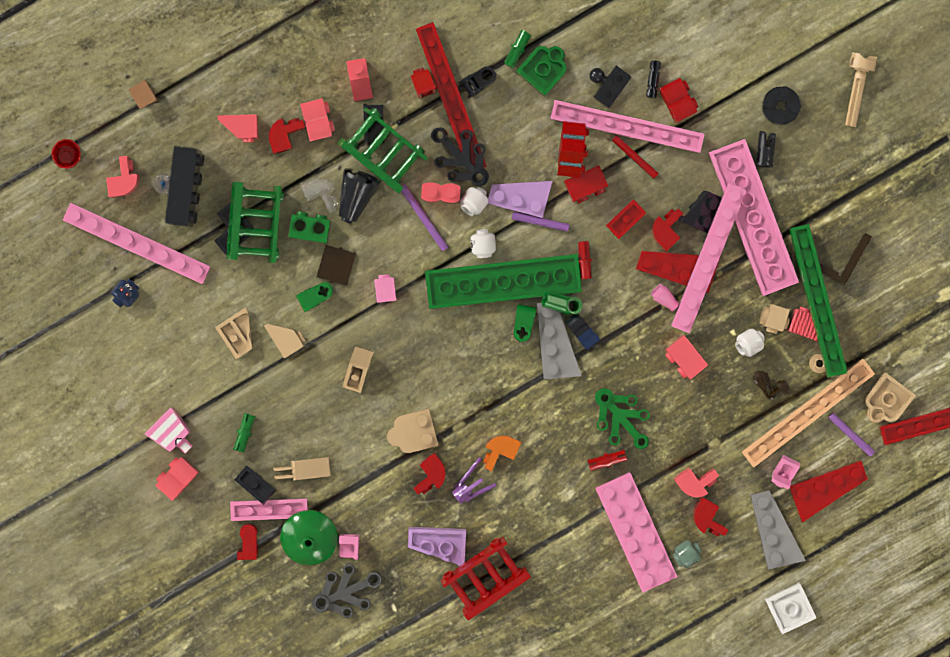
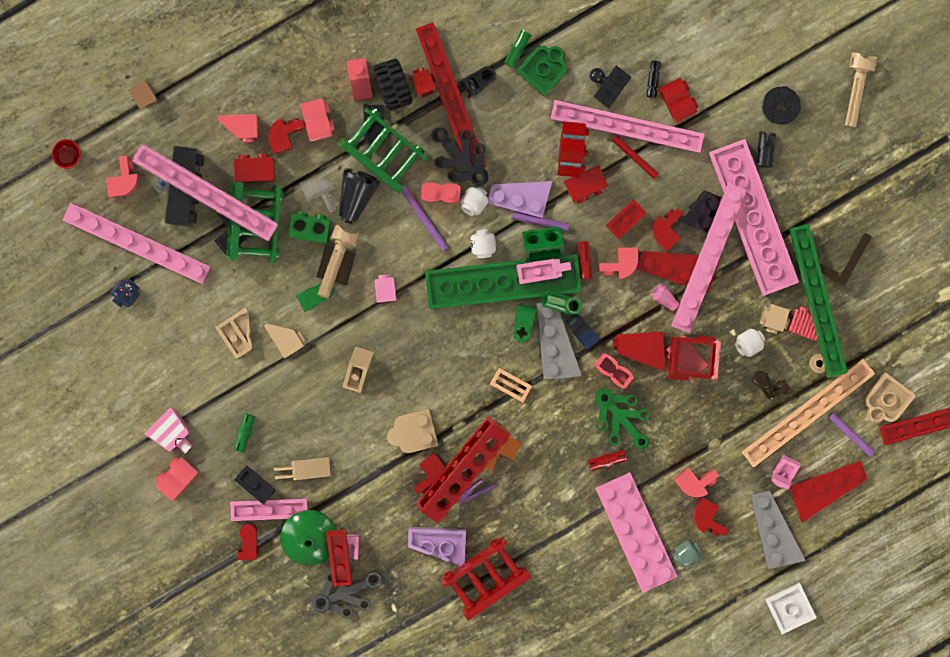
(204, 192): none -> bright pink plate
(254, 169): none -> red brick
(339, 557): none -> red tile
(342, 240): none -> tan piece
(392, 84): none -> black tyre
(463, 460): none -> red brick
(524, 392): none -> light nougat tile
(541, 270): none -> bright pink hinge
(543, 244): none -> green brick
(618, 374): none -> coral brick
(626, 263): none -> coral brick
(642, 347): none -> red slope
(673, 372): none -> red piece

